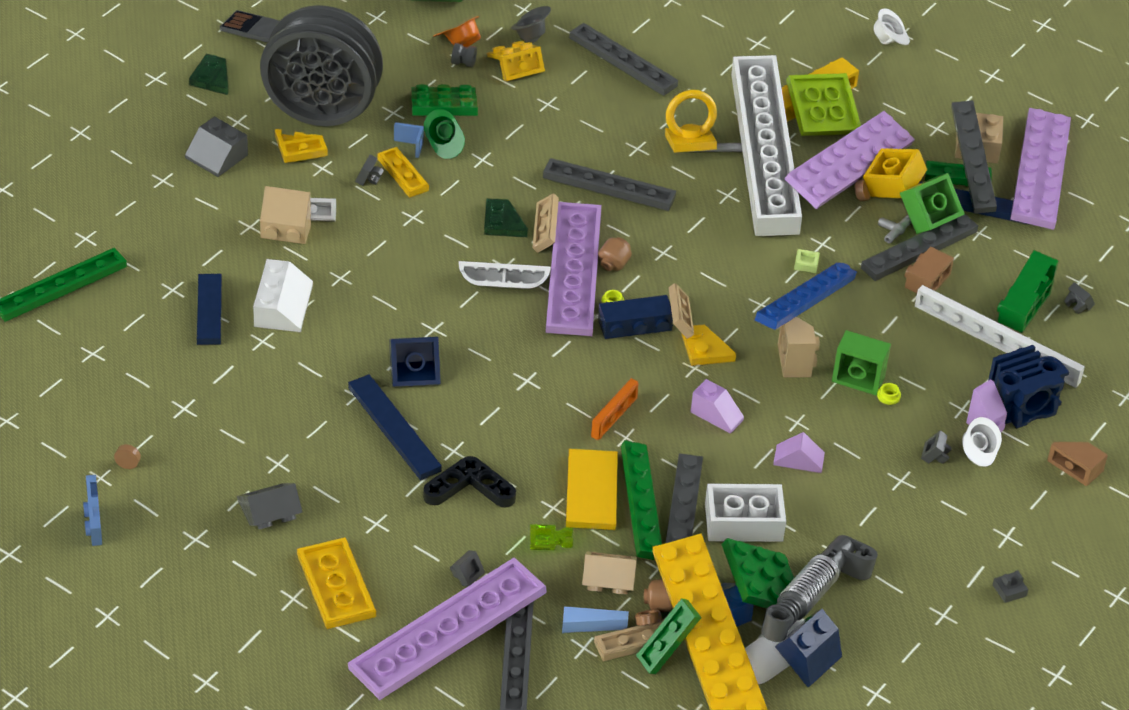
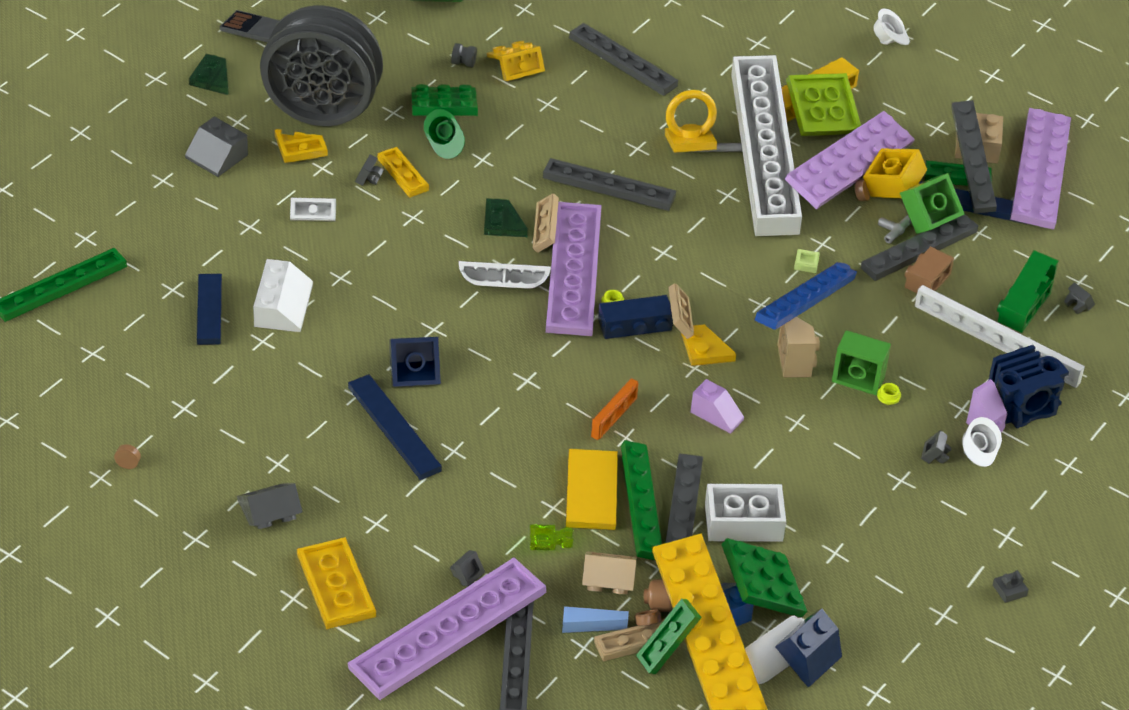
(91, 510): medium blue wing -> none
(285, 215): tan slope -> none
(409, 134): medium blue bracket -> none
(464, 34): orange piece -> none
(472, 477): black beam -> none
(532, 24): dark grey piece -> none
(614, 254): medium nougat head -> none
(799, 453): lavender slope -> none
(815, 581): dark grey piece -> none
(1078, 460): medium nougat slope -> none

